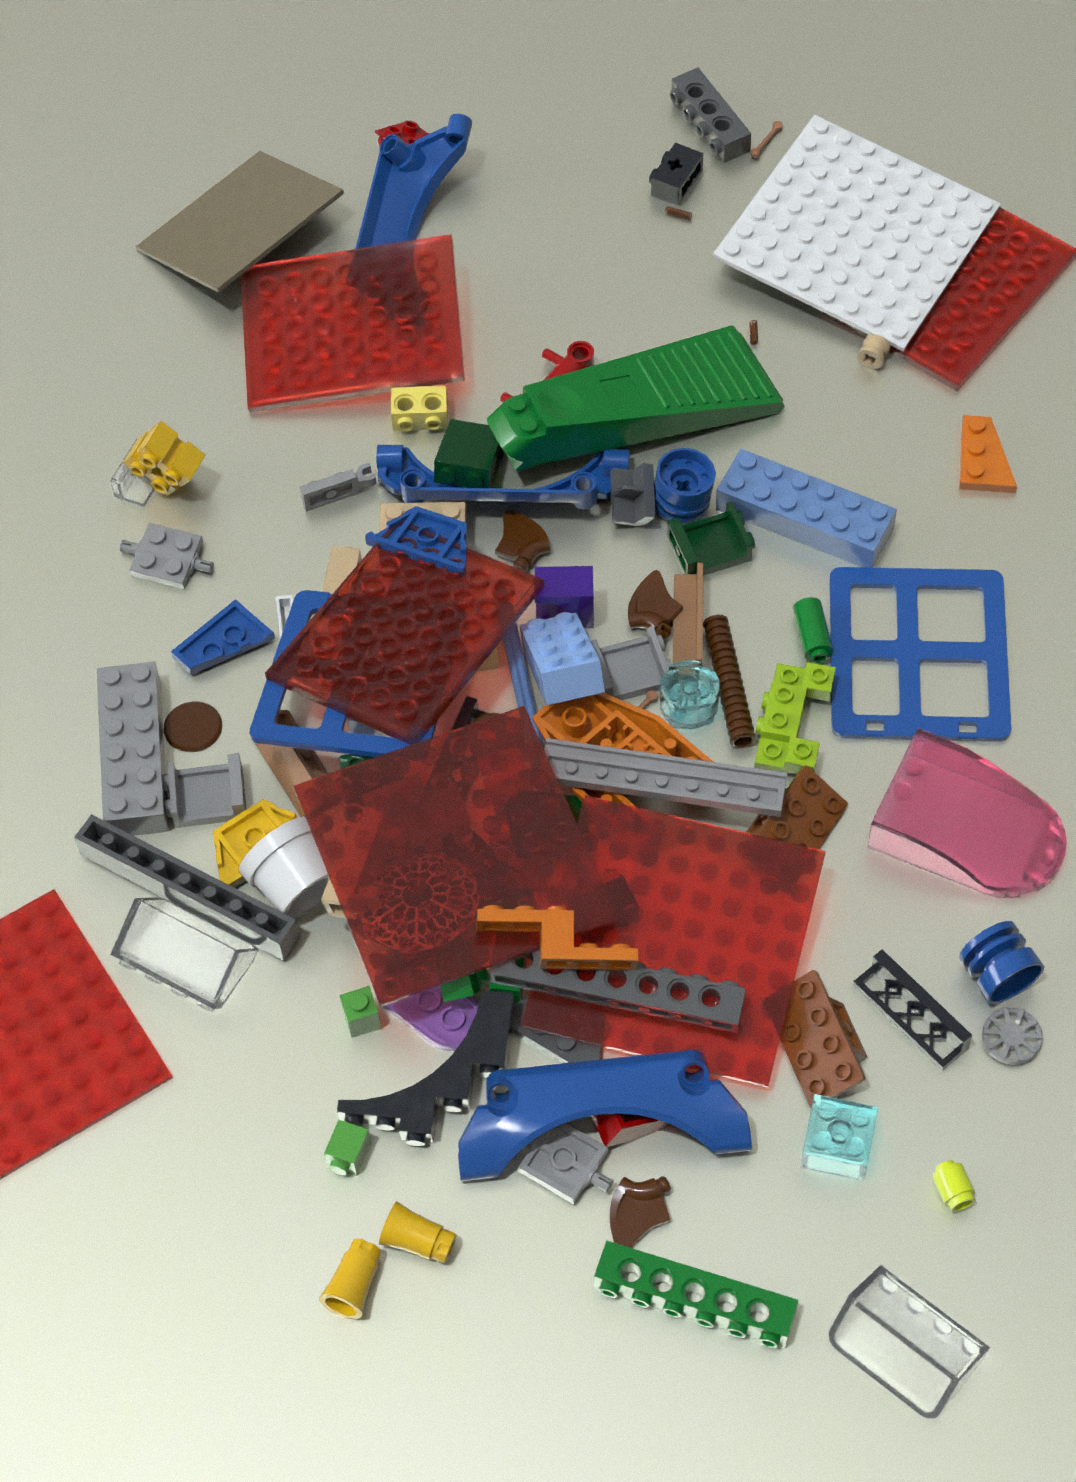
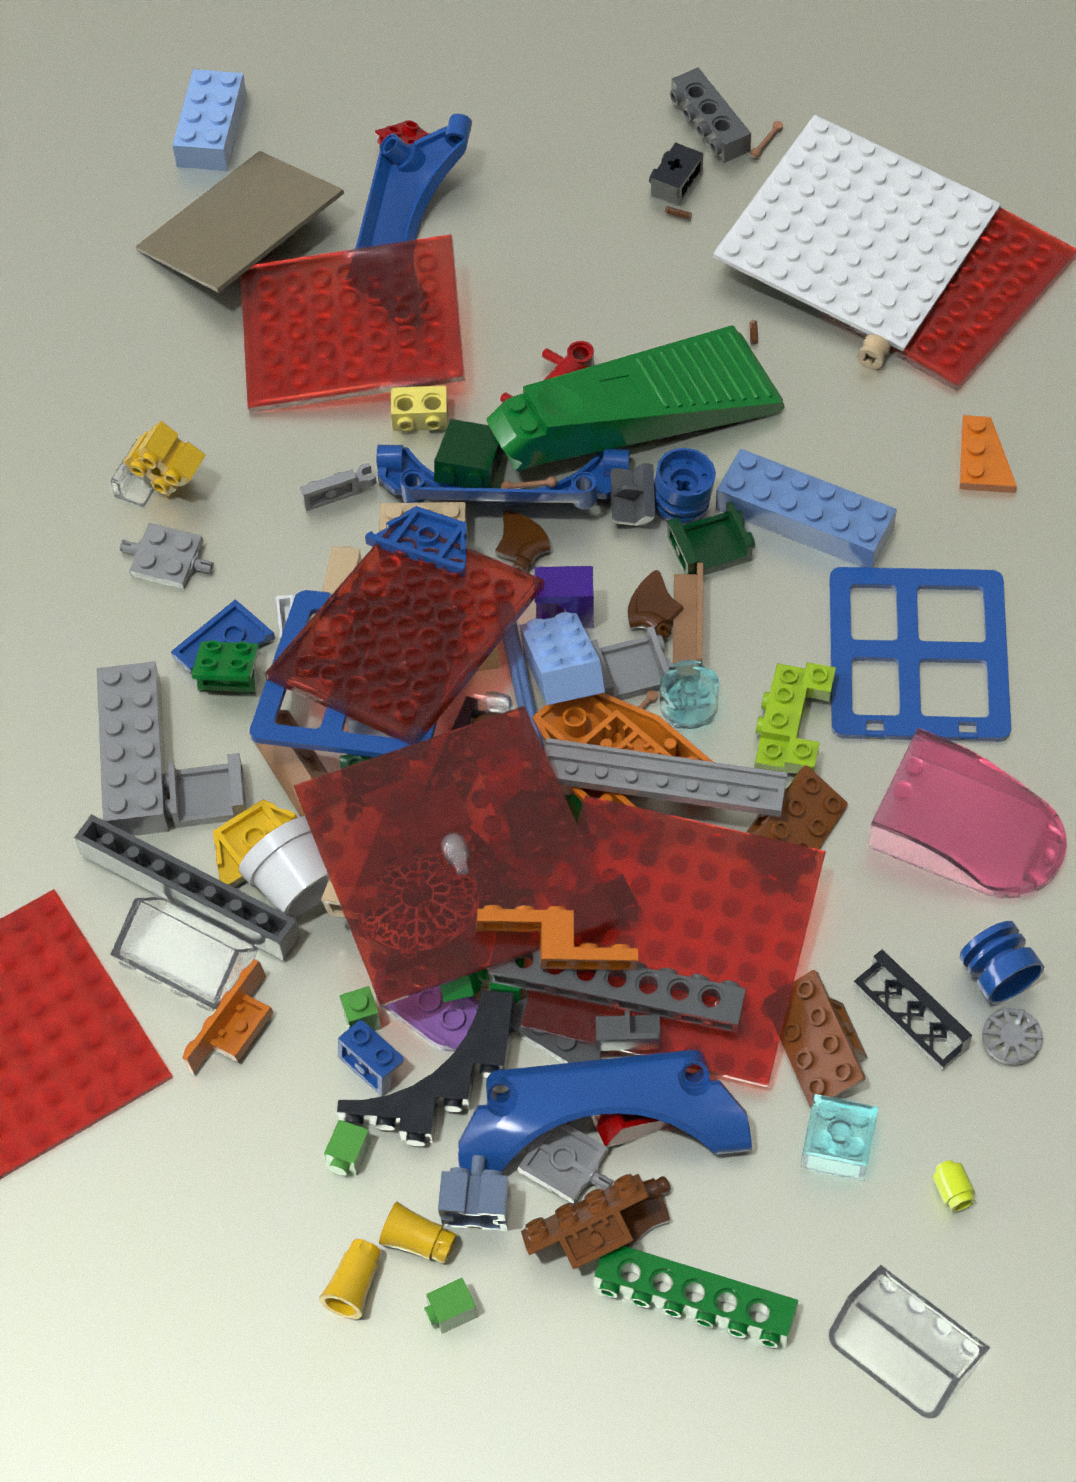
(192, 726): reddish brown piece -> none
(209, 120): none -> light blue brick
(226, 666): none -> green bracket
(233, 1023): none -> orange bracket
(369, 1056): none -> blue bracket
(450, 1306): none -> bright green brick
(456, 852): none -> clear cylinder
(474, 1198): none -> sand blue brick
(494, 702): none -> clear cylinder
(551, 482): none -> nougat hinge
(589, 1226): none -> dark orange bracket
(628, 1032): none -> dark grey panel
(731, 684): reddish brown piece -> none
(813, 630): green brick -> none

